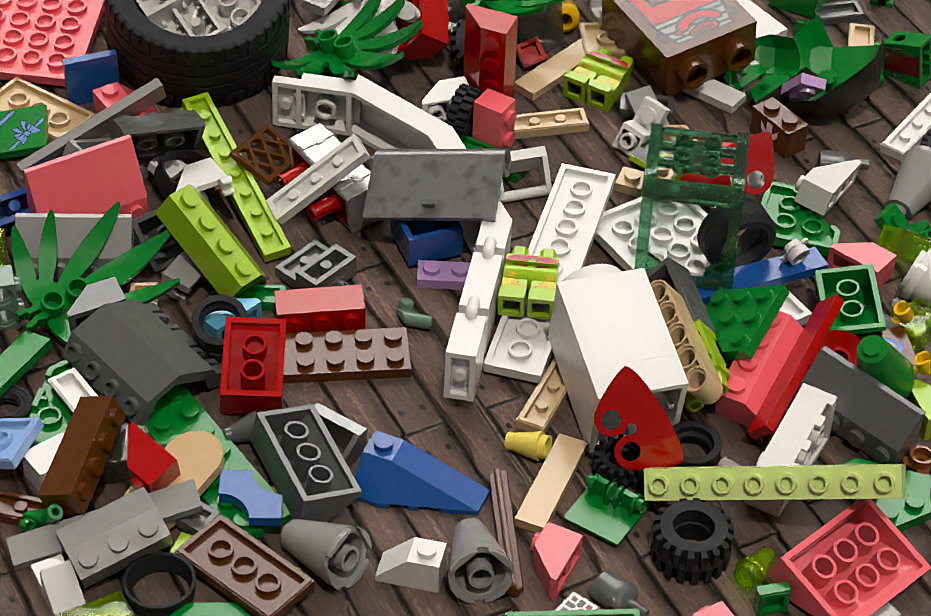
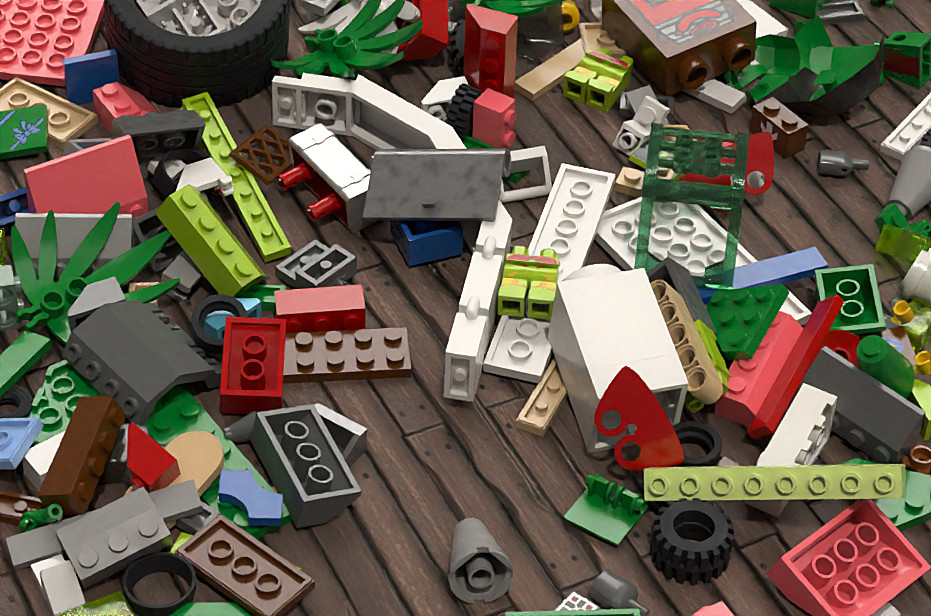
(71, 387): white tile -> none
(99, 124): light grey tile -> none
(318, 179): white plate -> none
(328, 549): light grey cone -> none
(404, 475): blue wedge -> none
(410, 317): sand green arm -> none
(414, 564): white slope -> none
(442, 274): lavender plate -> none
(506, 526): axle -> none
(529, 444): light yellow cone -> none
(530, 53): red tile -> none
(550, 123): tan tile -> none
(551, 483): tan tile -> none
(555, 556): coral slope -> none
(601, 464): black tyre -> none
(752, 243): black tyre -> none
(753, 569): clear neon green cone -> none
(771, 598): green tile -> none
(796, 220): green plate -> none
(796, 251): white plate -> none
(803, 87): lavender plate -> none
(826, 185): white slope -> none
(860, 34): tan tile -> none
(862, 254): slope -> none

